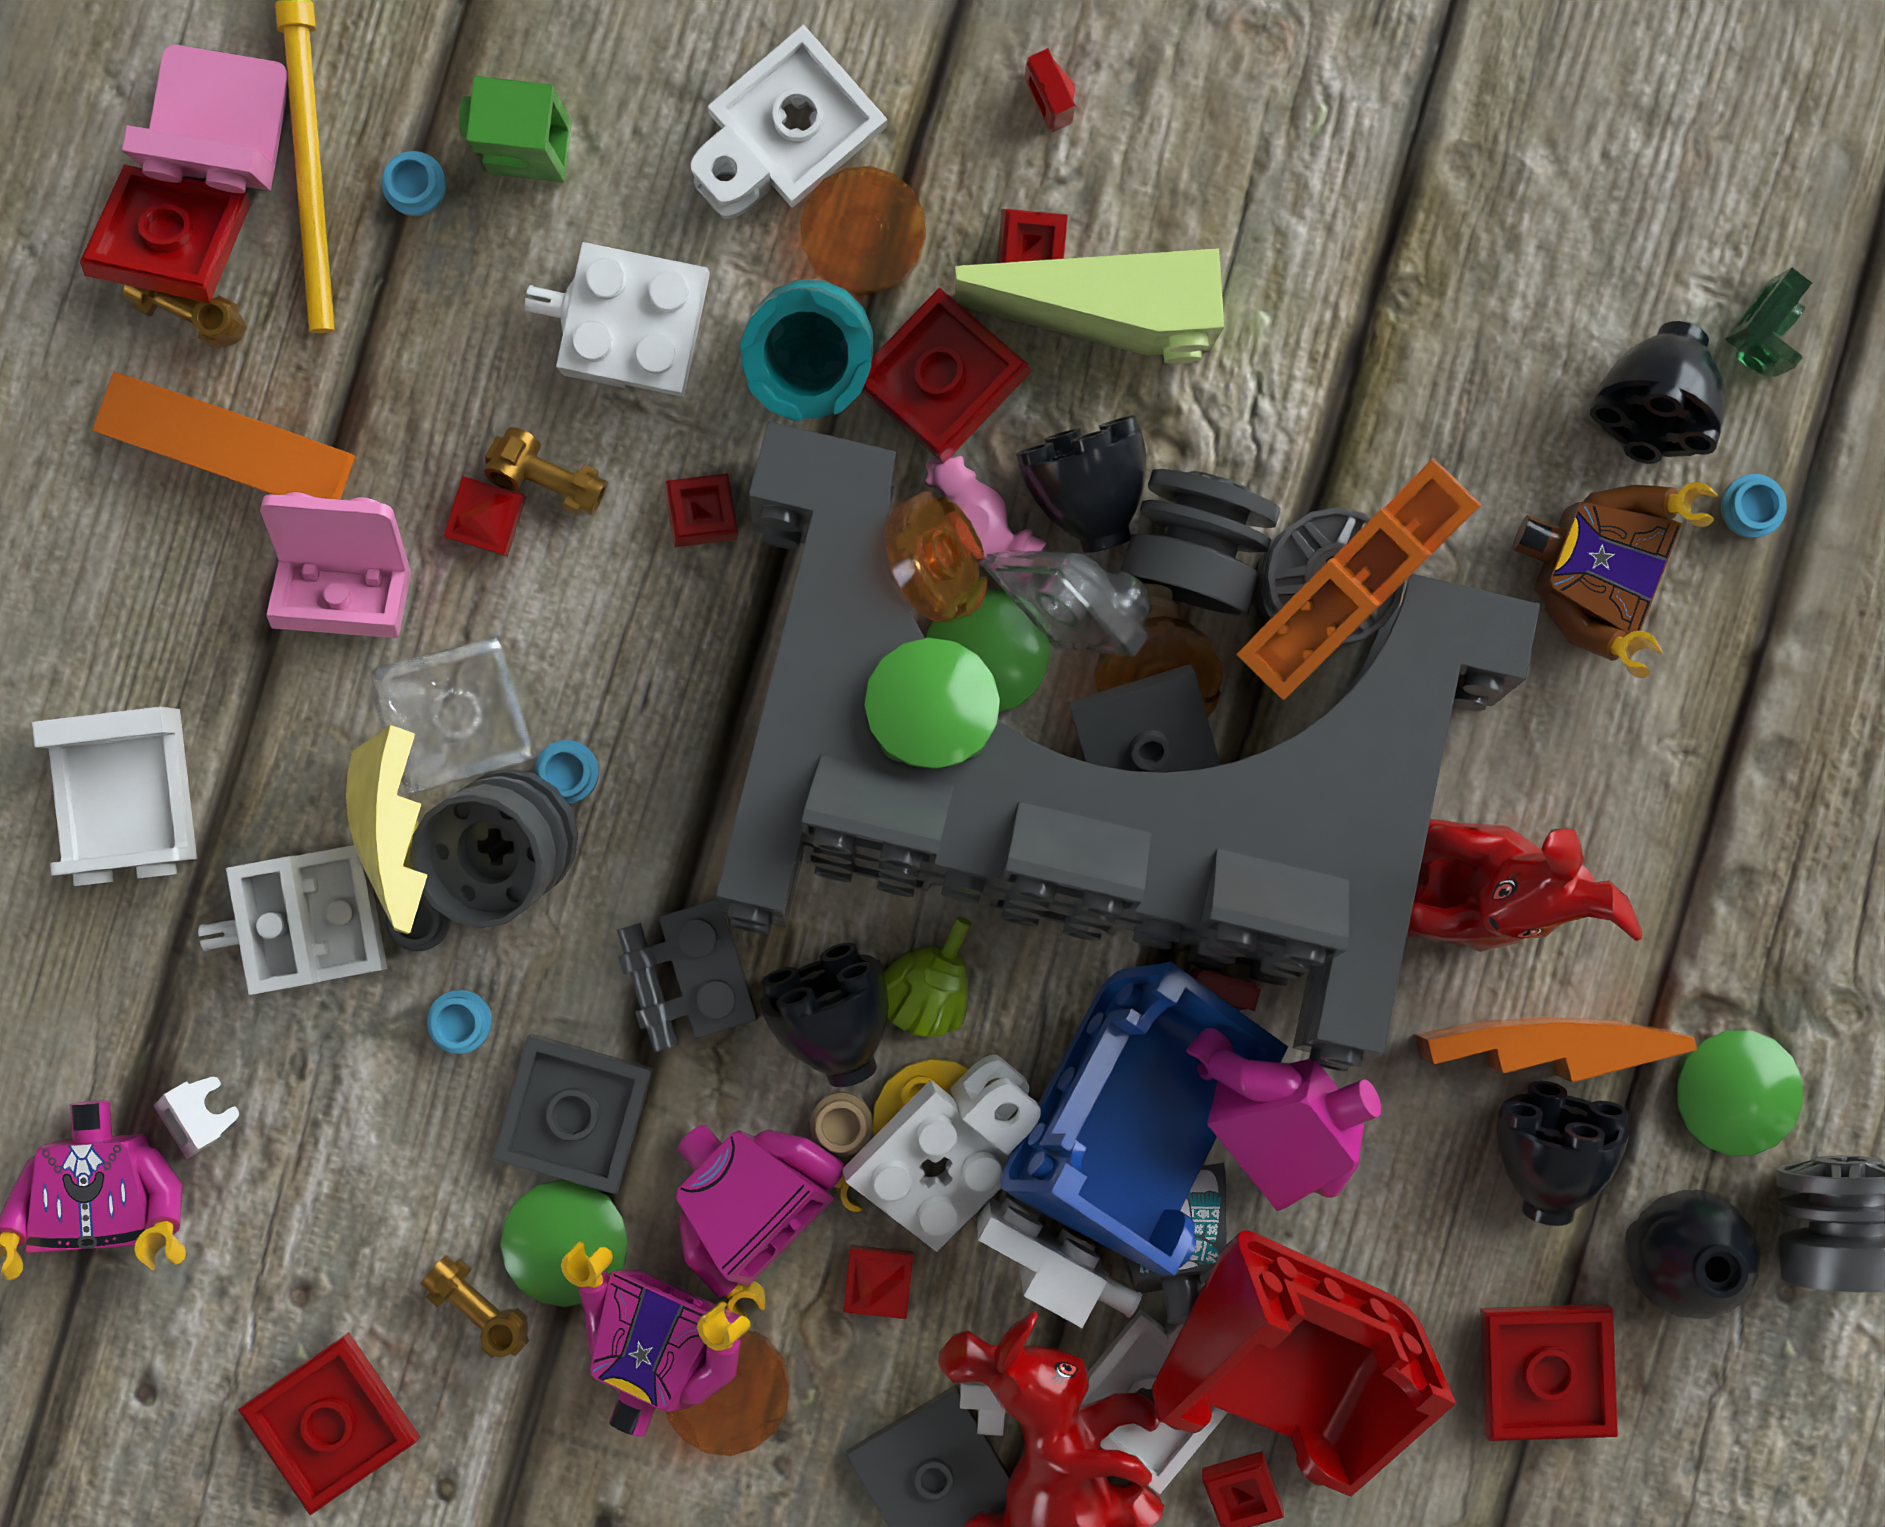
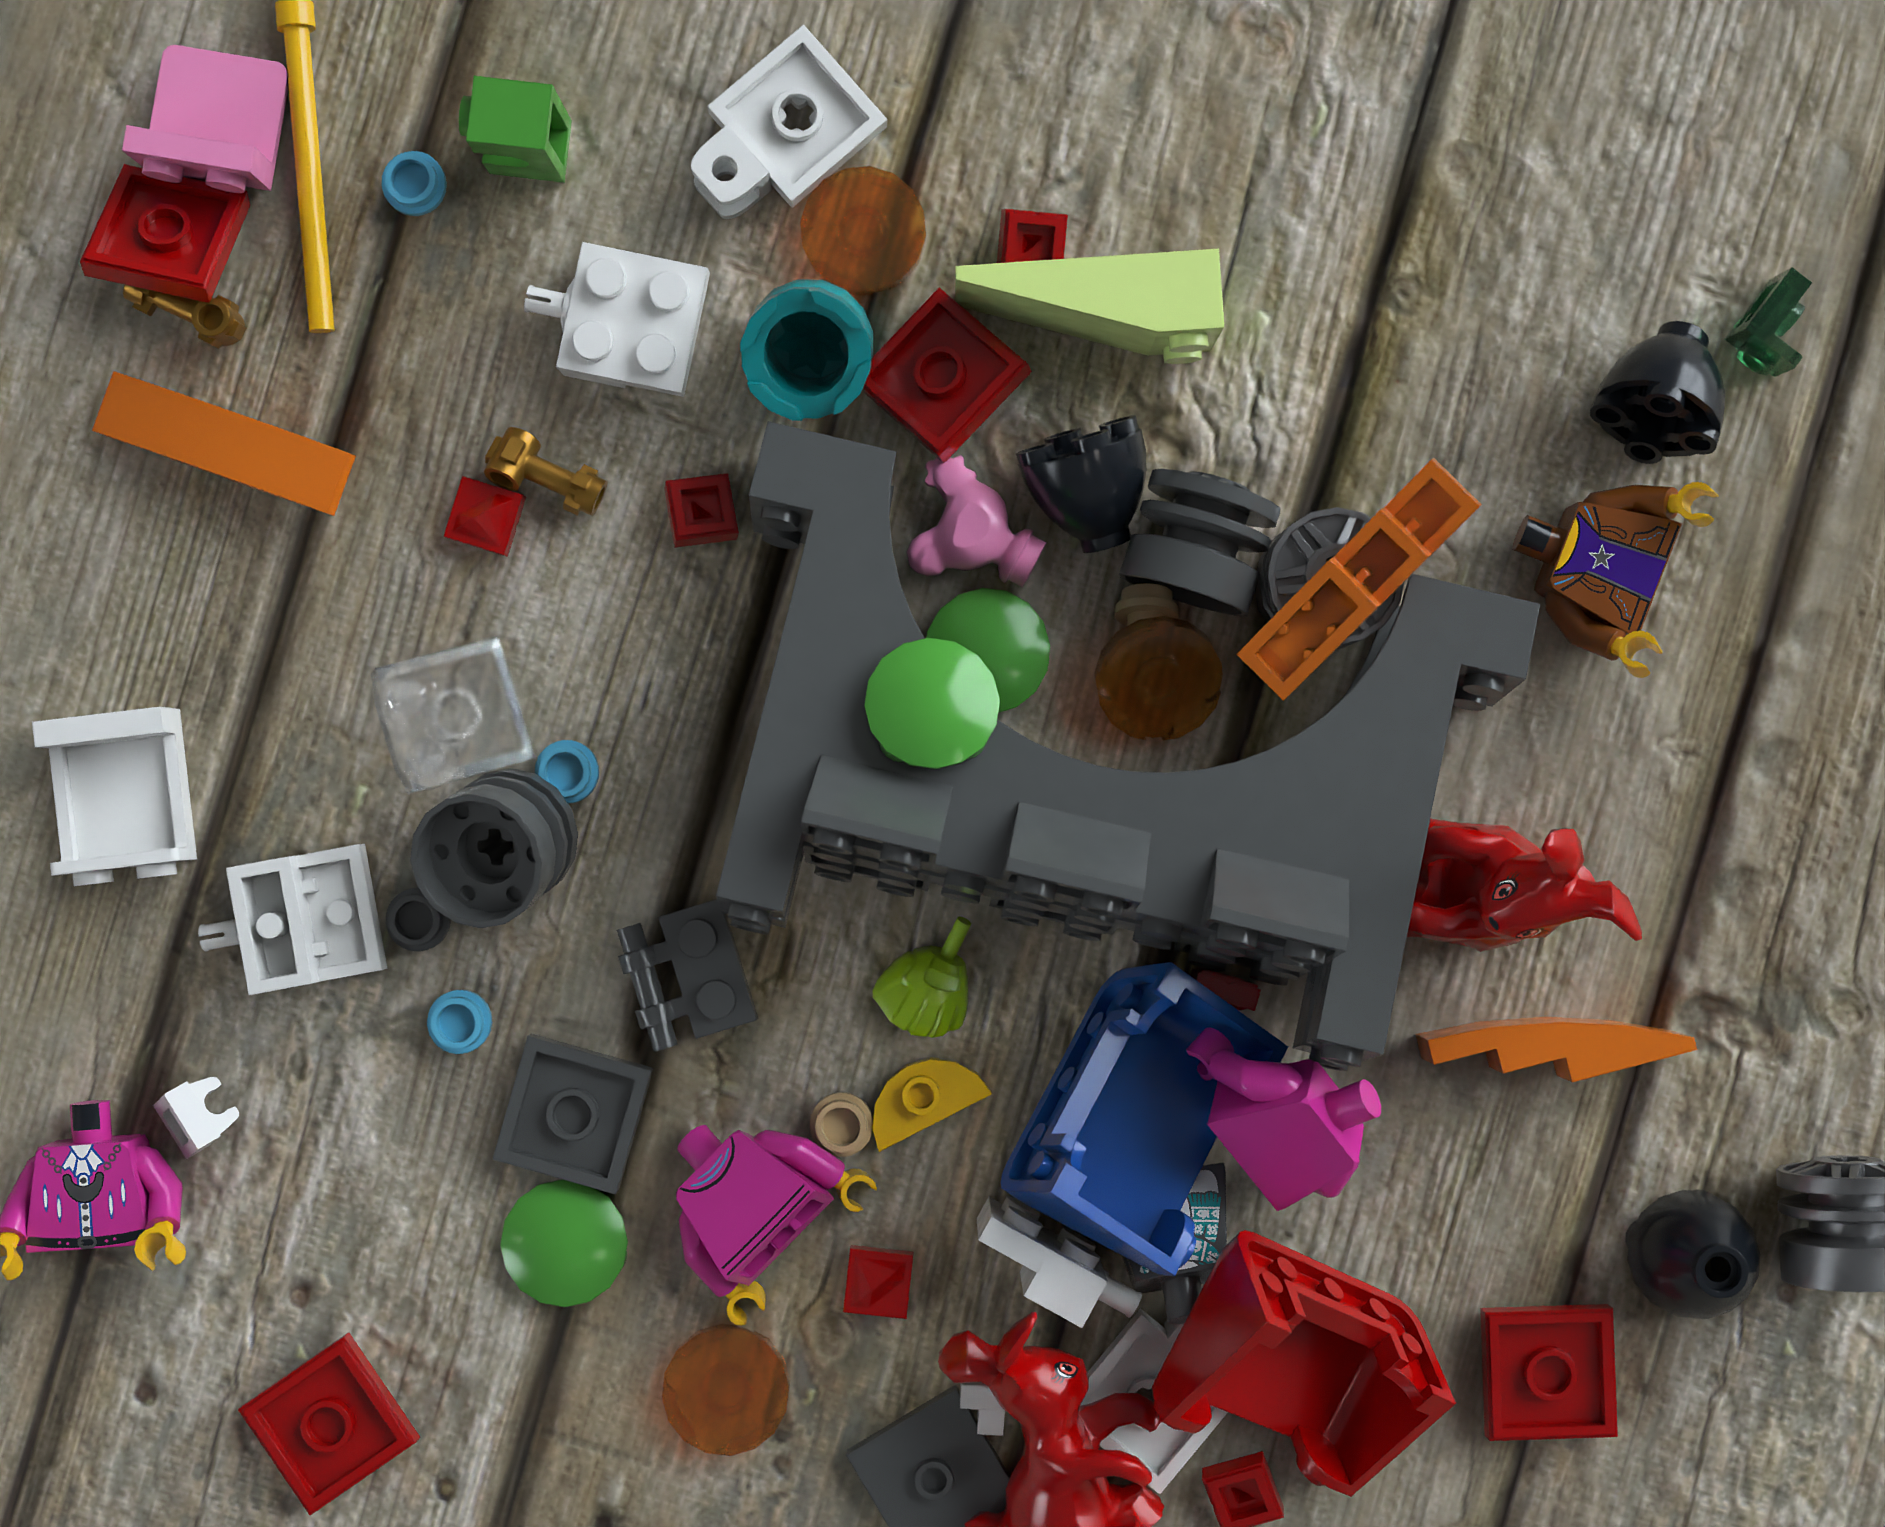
(336, 565): bright pink bracket -> none
(385, 823): light yellow slope -> none
(501, 1332): pearl gold bar -> none
(652, 1339): torso -> none
(830, 1012): black piece -> none
(936, 557): clear orange tile -> none
(967, 1130): white plate -> none
(1050, 89): red tile -> none
(1074, 600): clear slope -> none
(1147, 725): dark grey plate -> none
(1559, 1149): black piece -> none
(1739, 1092): bright green dish -> none
(1753, 506): medium azure plate -> none

